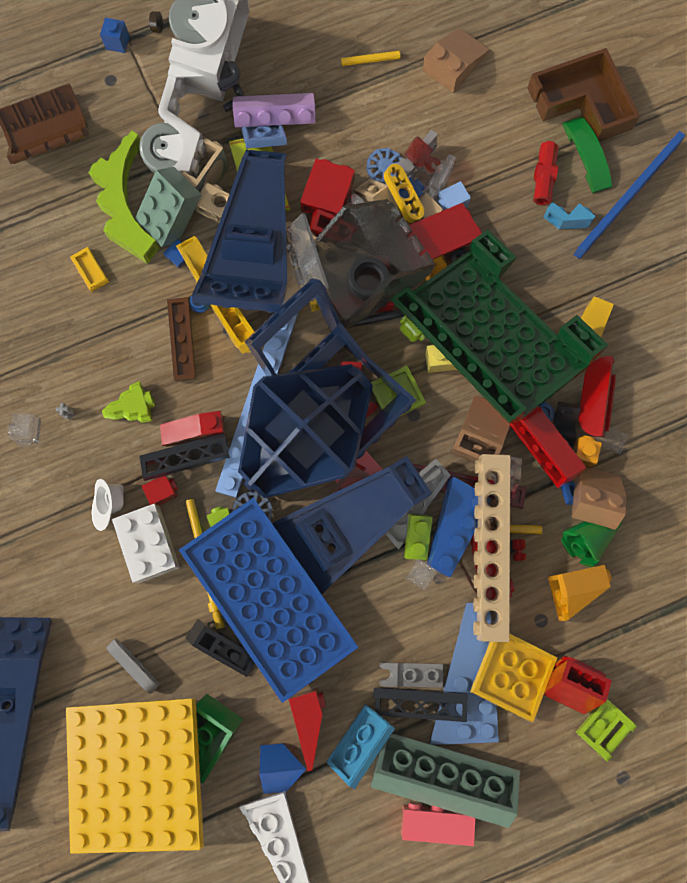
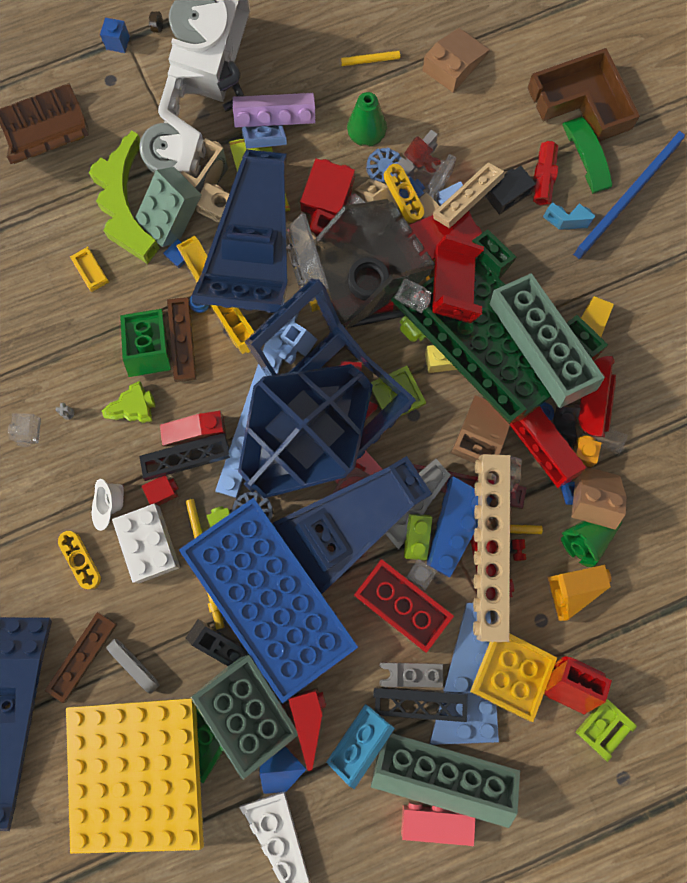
(77, 543): none -> yellow beam
(81, 657): none -> reddish brown plate
(144, 343): none -> green slope
(244, 715): none -> sand green slope
(297, 340): none -> light blue brick
(367, 121): none -> green cone
(403, 606): none -> red brick
(413, 295): none -> clear brick
(455, 279): none -> red panel
(468, 195): none -> tan plate
(510, 190): none -> black brick
(546, 340): none -> sand green brick

